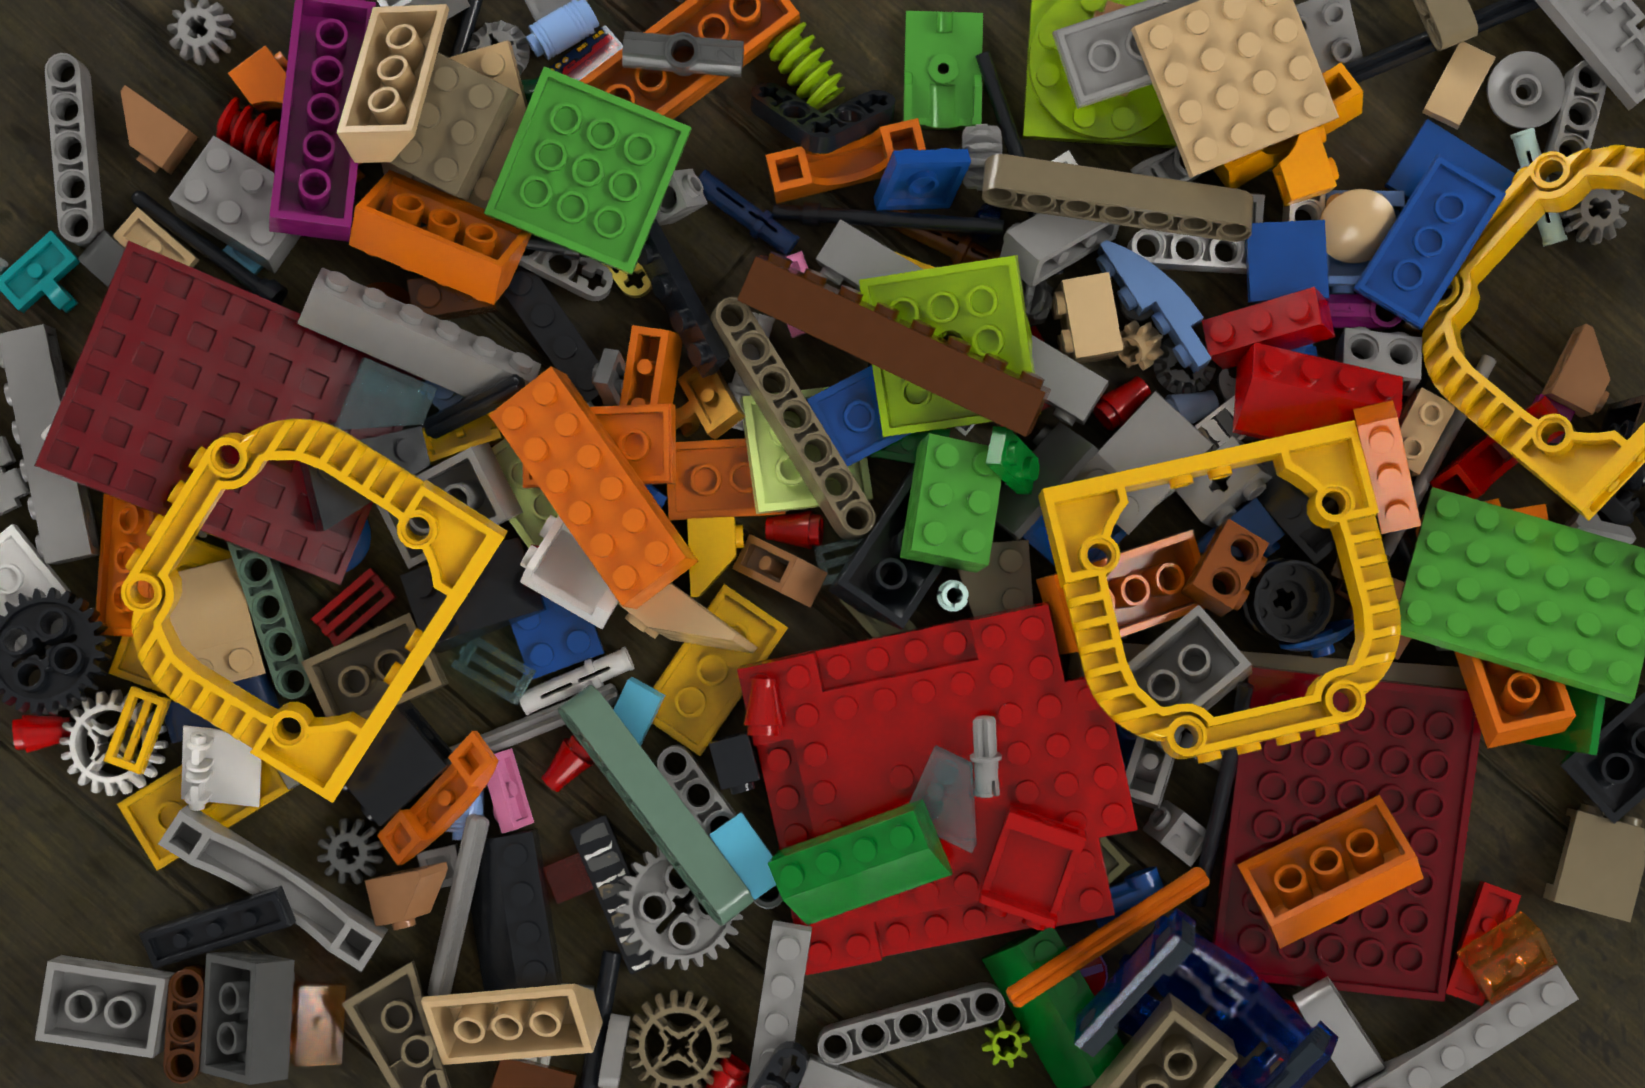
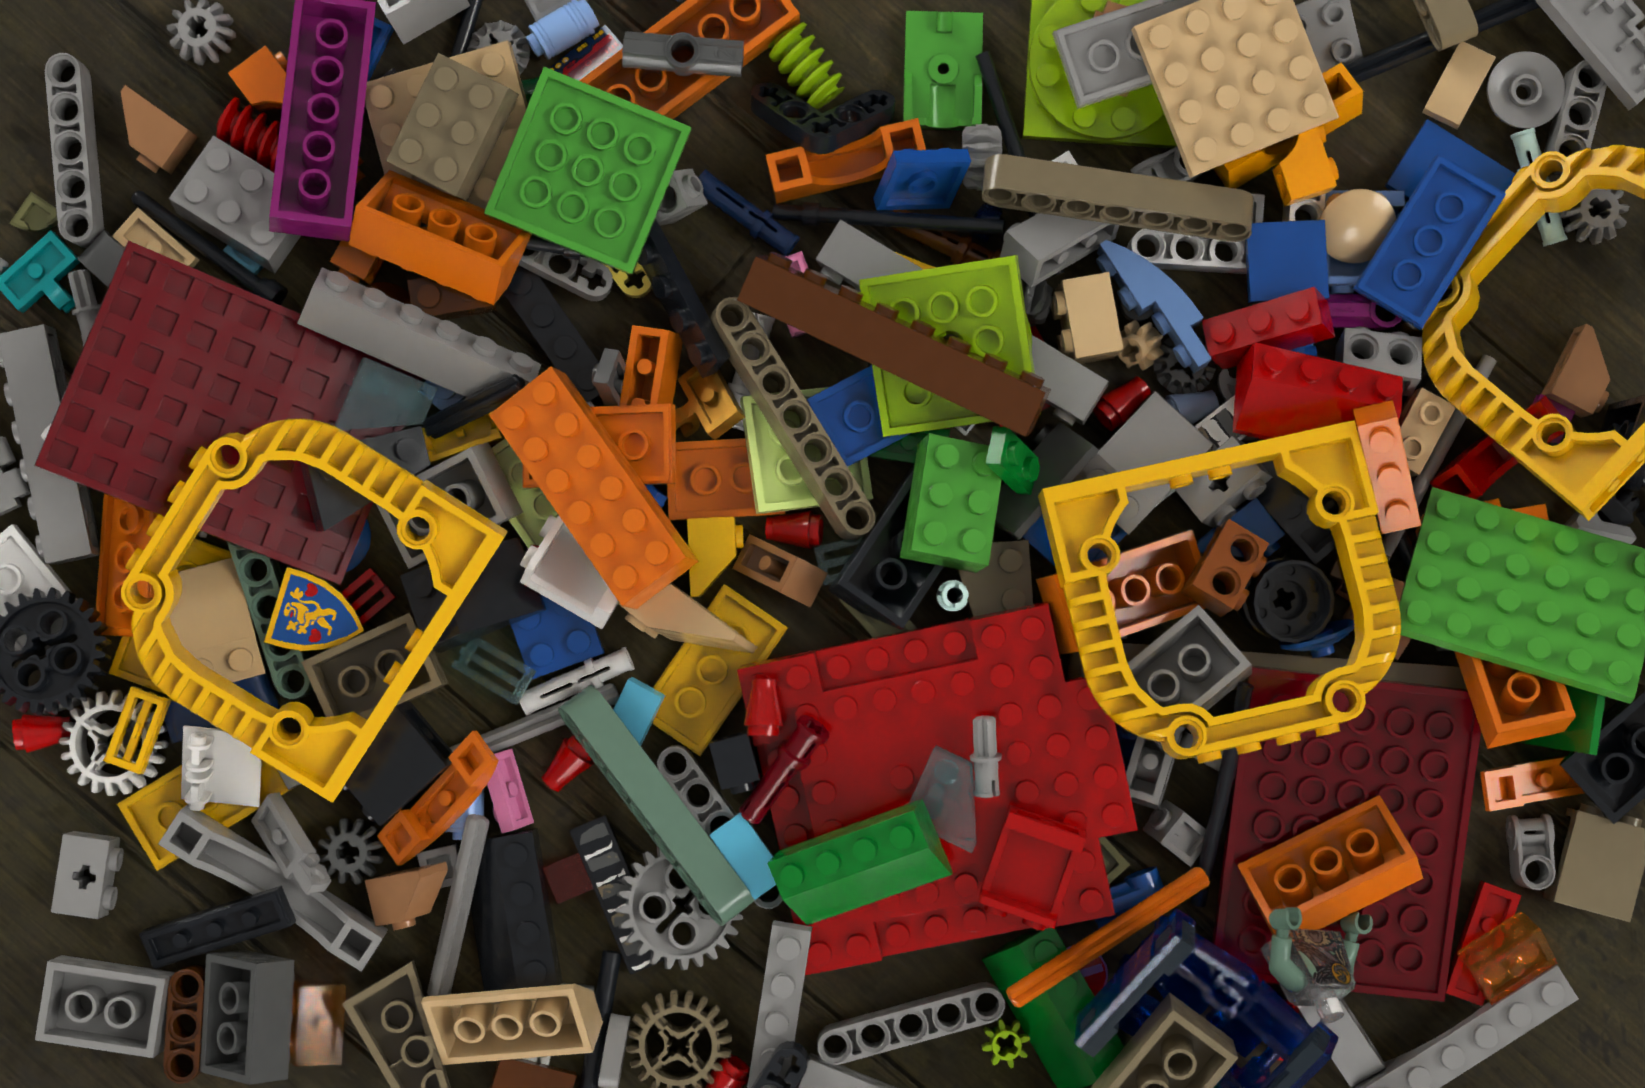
(35, 215): none -> olive tile
(73, 890): none -> light grey brick
(84, 300): none -> light grey axle
(290, 845): none -> light grey hinge
(310, 614): none -> shield
(356, 263): none -> orange brick
(391, 80): tan slope -> none
(791, 757): none -> dark red pin
(1314, 964): none -> torso
(1526, 783): none -> orange slope
(1531, 847): none -> light grey piece

